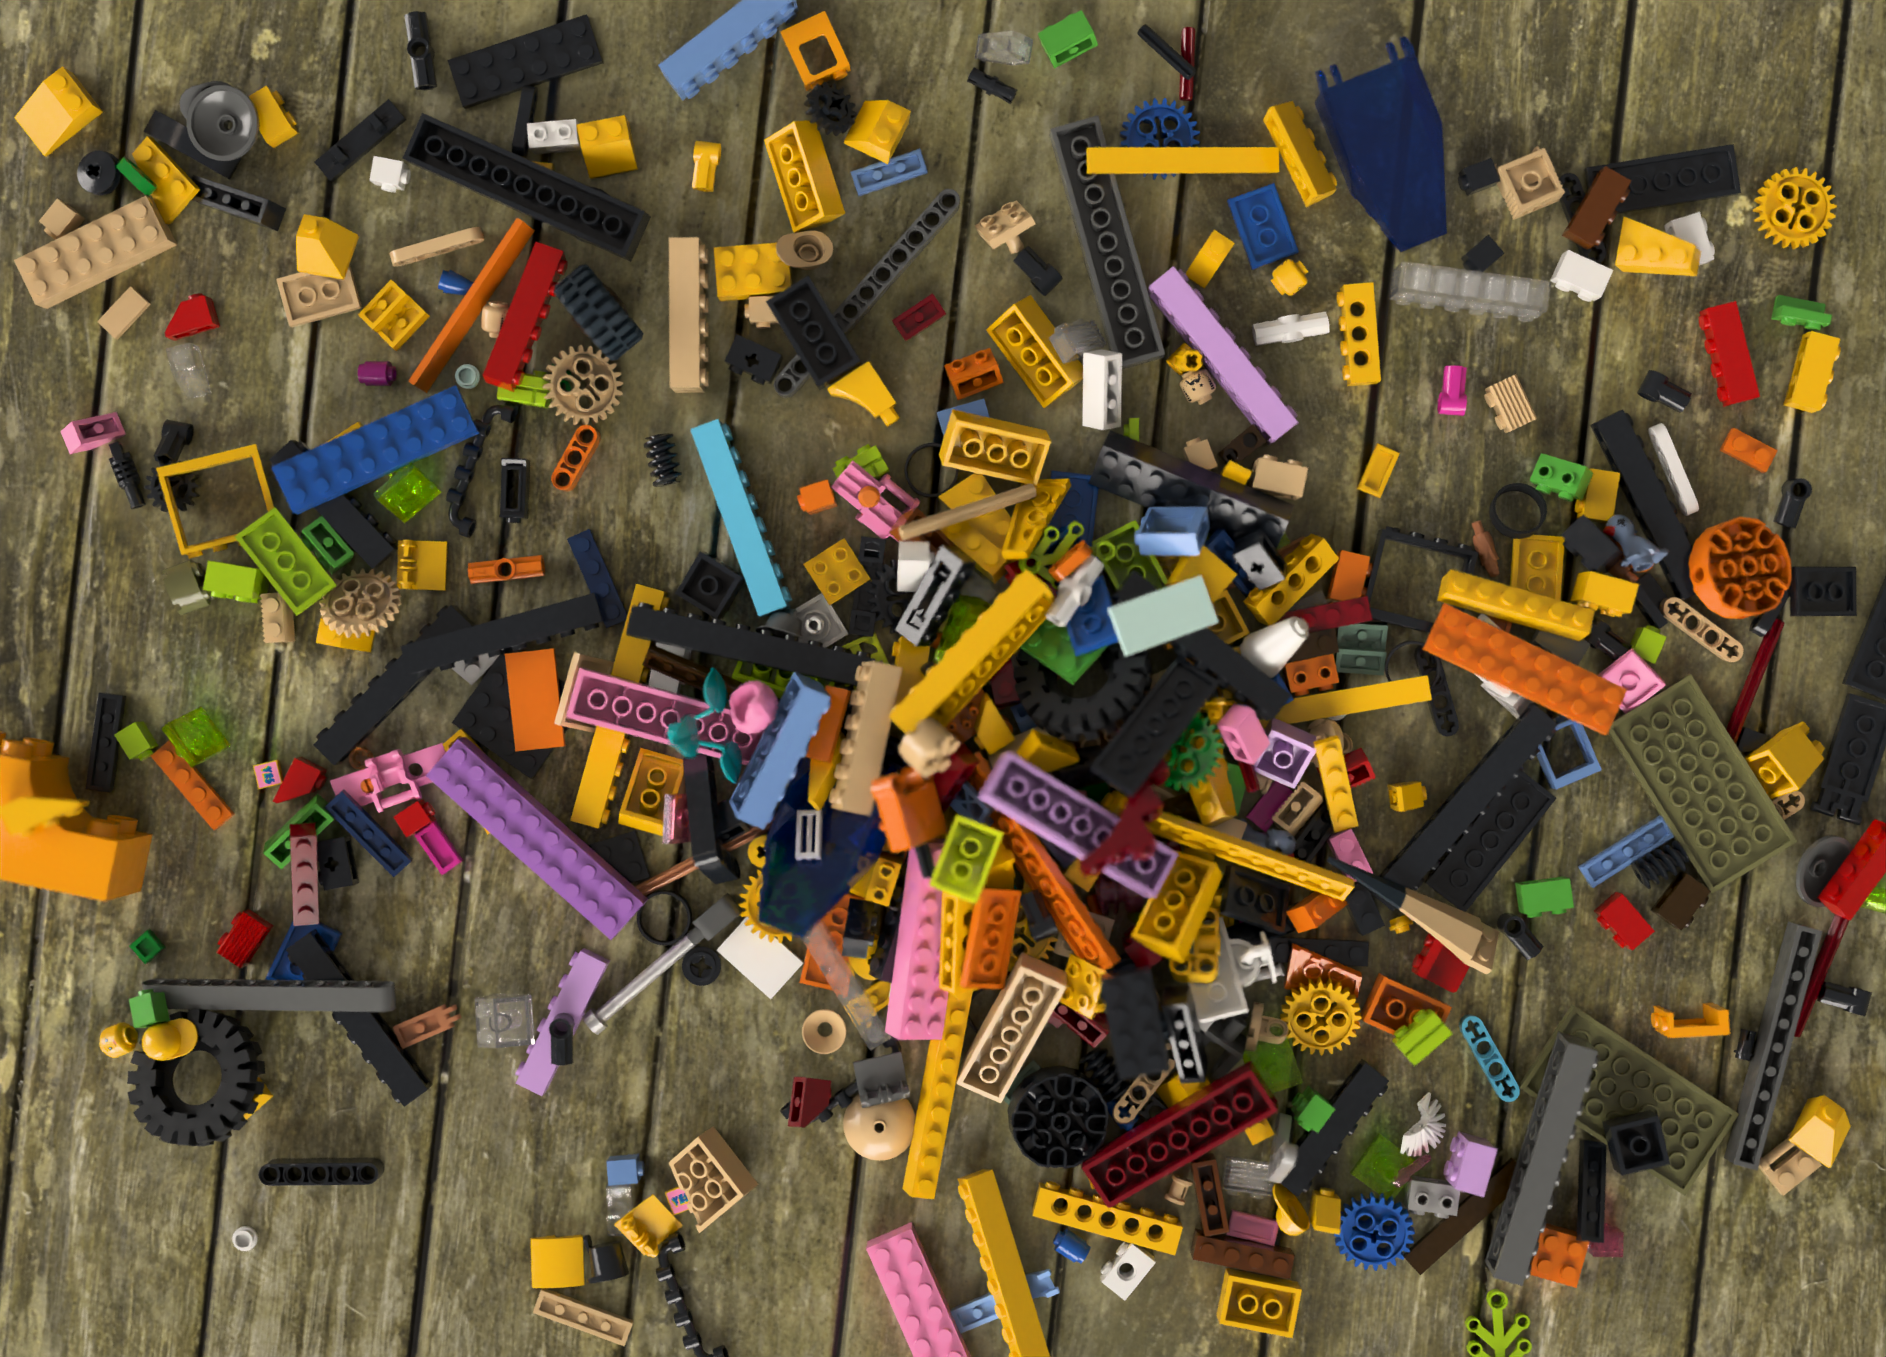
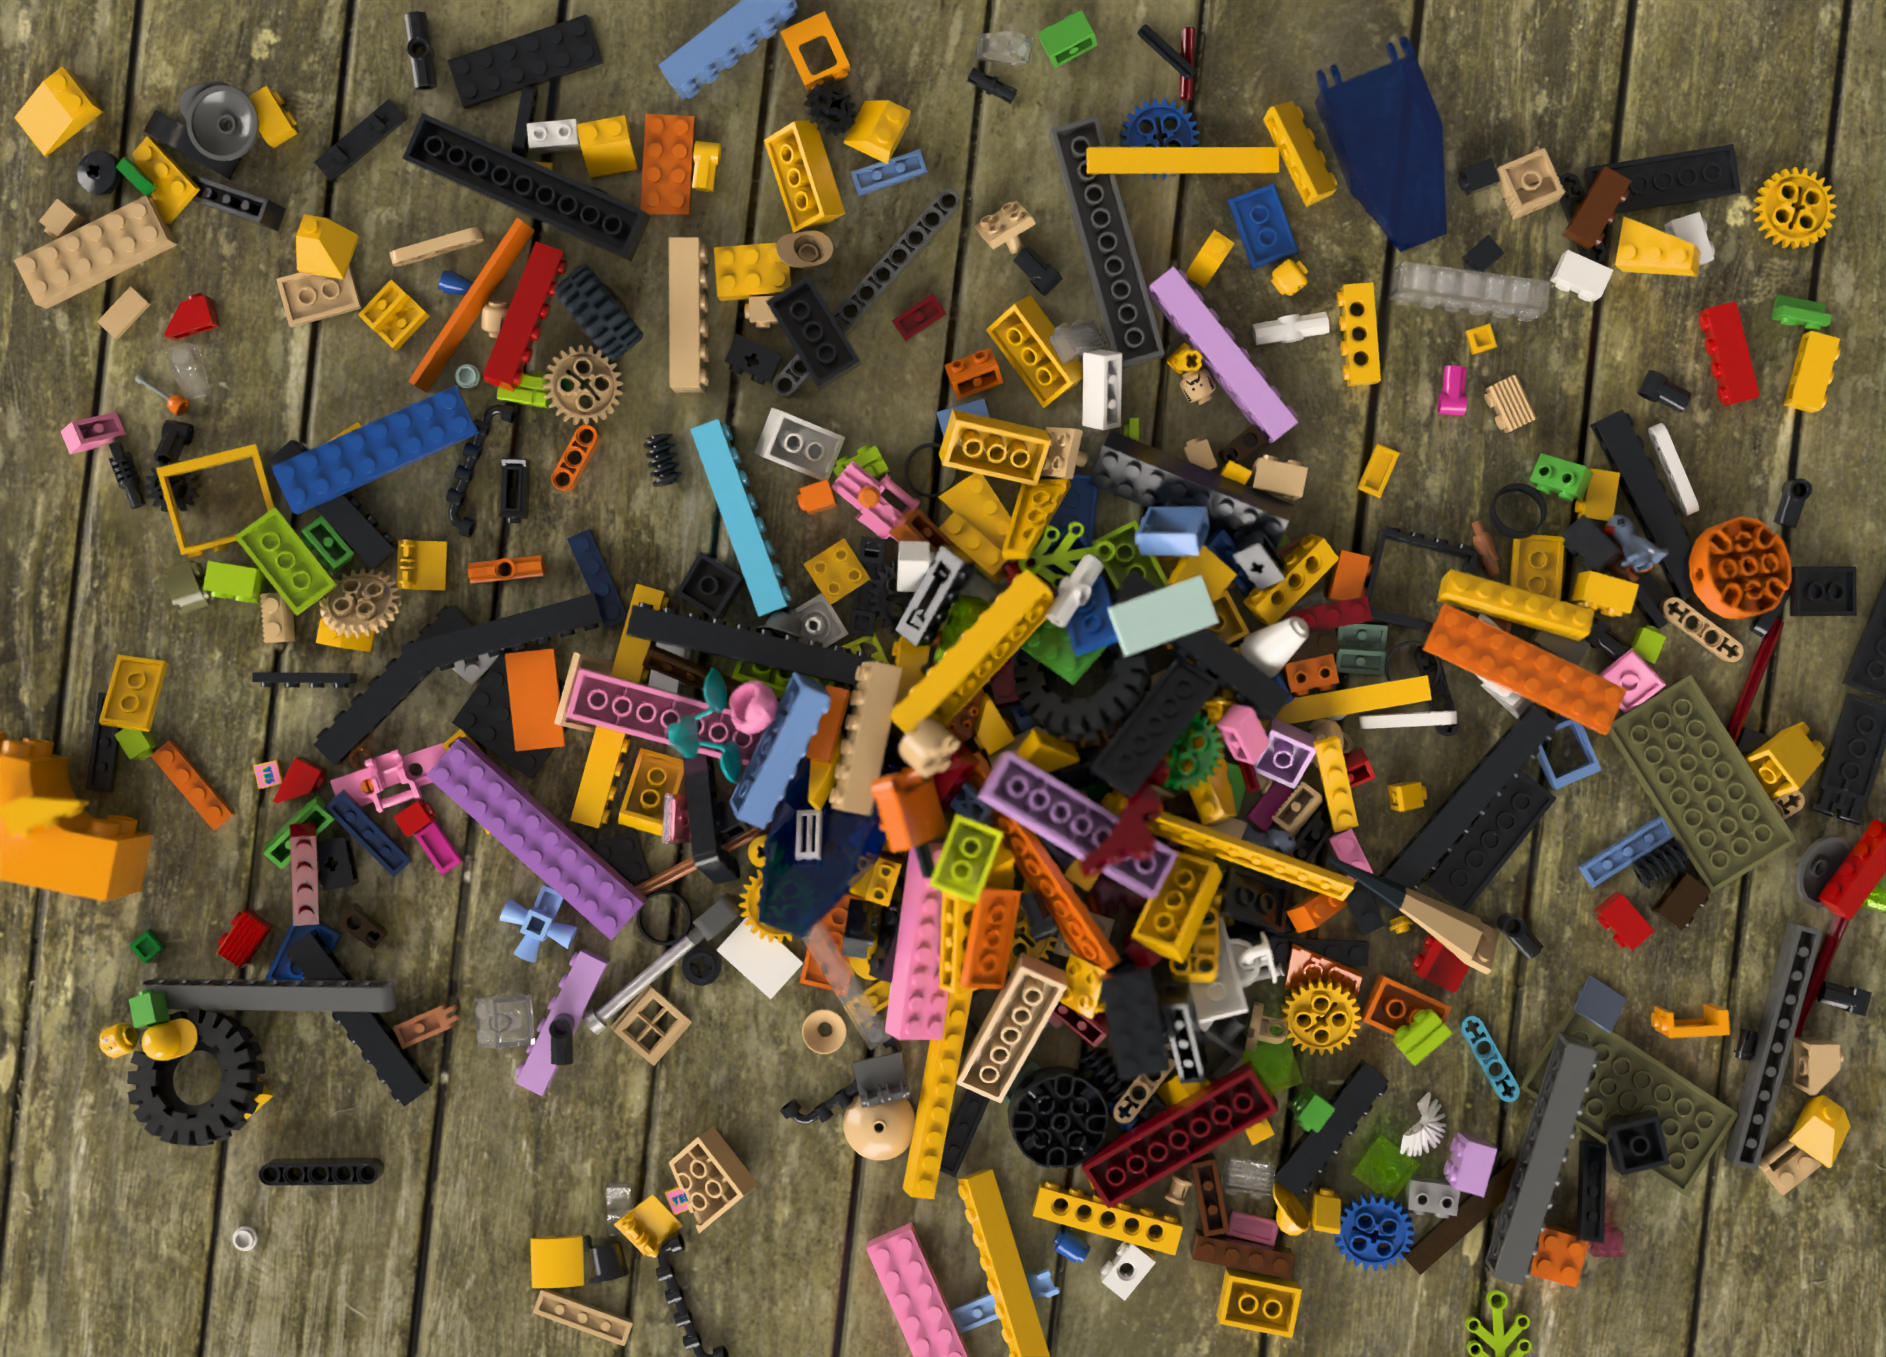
(133, 693): none -> yellow tile
(176, 403): none -> orange hinge
(195, 737): clear neon green plate -> none
(315, 680): none -> black plate
(363, 926): none -> dark brown leg
(377, 373): magenta brick -> none
(389, 174): white brick -> none
(407, 492): clear neon green plate -> none
(539, 923): none -> light blue brick
(624, 1169): medium blue brick -> none
(667, 164): none -> orange plate
(667, 1038): none -> tan piece
(799, 445): none -> white slope
(808, 1100): dark red slope -> none
(867, 390): yellow hips -> none
(962, 1131): none -> black tile
(967, 511): tan axle -> none
(1063, 453): none -> tan plate
(1070, 561): orange beam -> none
(1282, 1152): light grey beam -> none
(1406, 1172): piece -> none
(1408, 719): none -> white beam
(1481, 339): none -> yellow tile
(1544, 895): bright green brick -> none
(1600, 1004): none -> sand blue piece
(1748, 450): orange plate -> none
(1815, 1062): none -> tan slope

